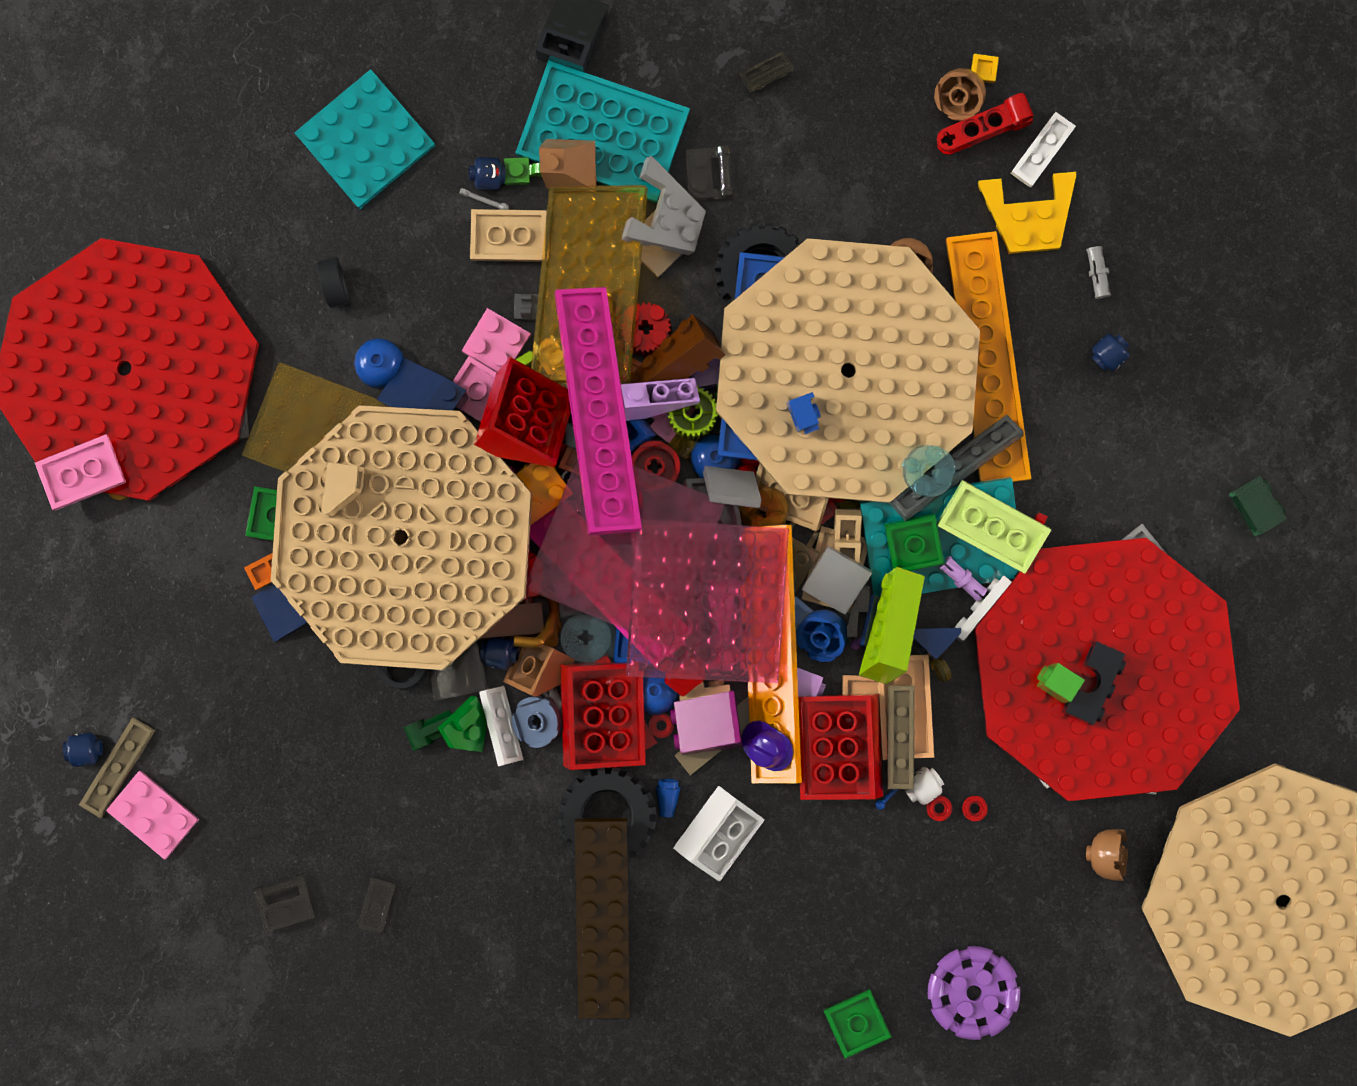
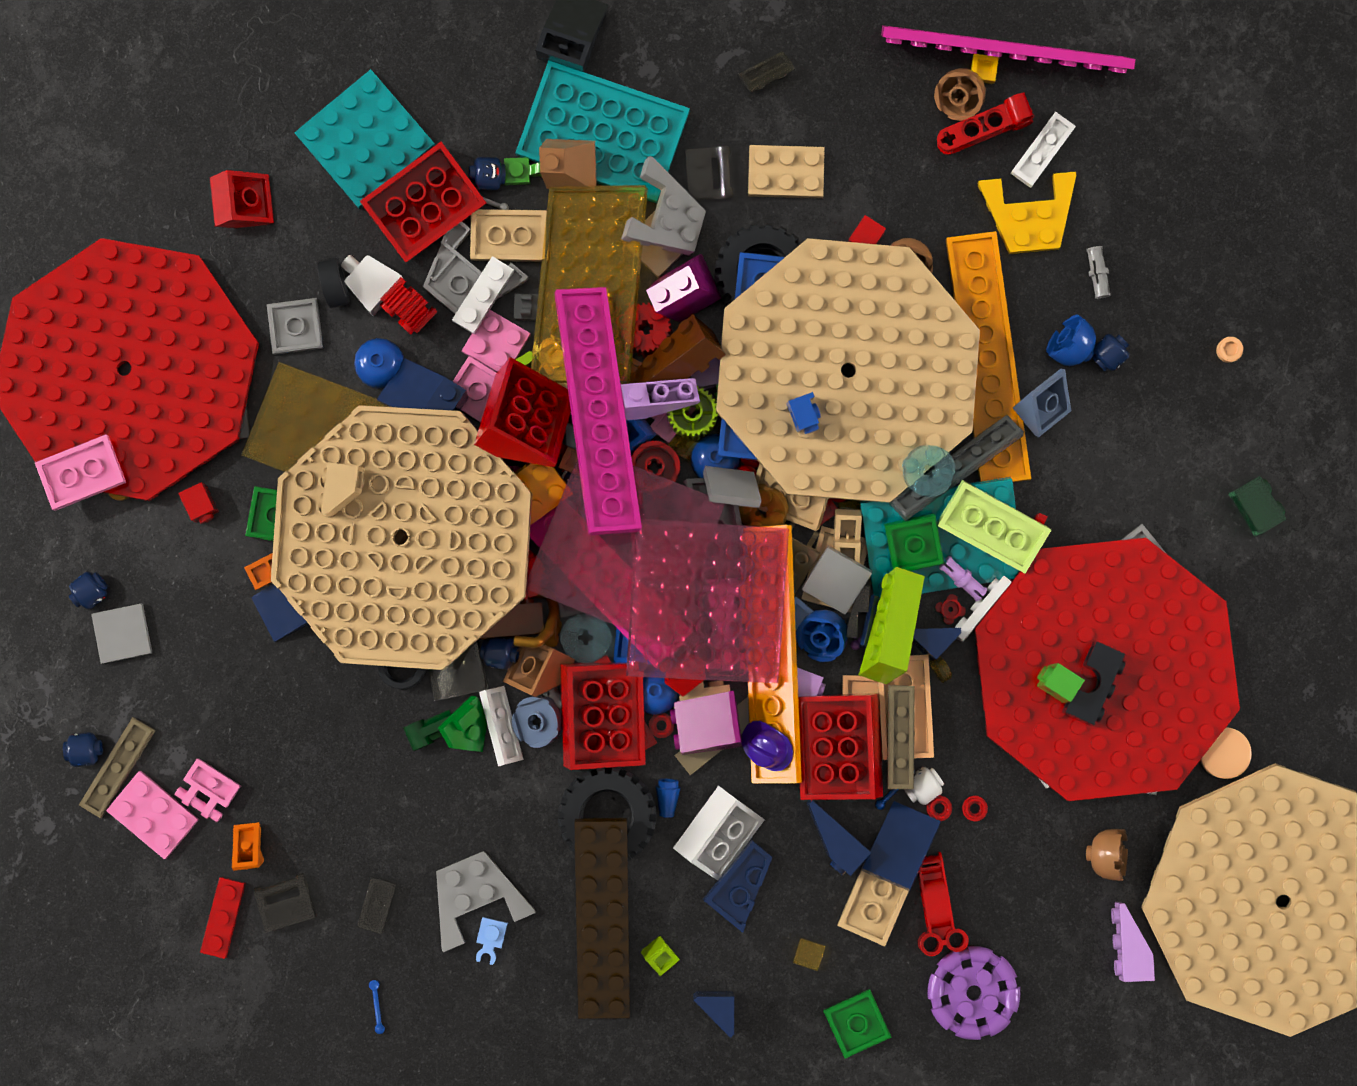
(88, 590): none -> dark blue head
(121, 633): none -> light grey tile
(199, 503): none -> red brick
(213, 784): none -> bright pink plate
(223, 917): none -> red plate
(241, 199): none -> red slope
(247, 846): none -> orange slope
(295, 326): none -> light grey tile
(369, 280): none -> white torso
(374, 985): none -> blue hinge
(408, 306): none -> red brick
(423, 202): none -> red slope
(454, 276): none -> light grey wing
(470, 886): none -> light grey wing
(483, 295): none -> white plate
(490, 935): none -> light blue plate
(659, 955): none -> lime slope
(684, 290): none -> magenta slope
(719, 1007): none -> dark blue slope
(737, 888): none -> dark blue wing
(786, 171): none -> tan plate
(809, 954): none -> clear yellow tile
(839, 844): none -> dark blue slope
(867, 232): none -> red brick
(872, 908): none -> tan plate
(901, 846): none -> dark blue tile
(937, 907): none -> red piece
(951, 601): none -> red plate
(1017, 50): none -> dark pink plate
(1045, 404): none -> sand blue slope
(1074, 342): none -> blue cylinder
(1134, 955): none -> lavender slope
(1228, 755): none -> light nougat tile
(1229, 349): none -> light nougat tile

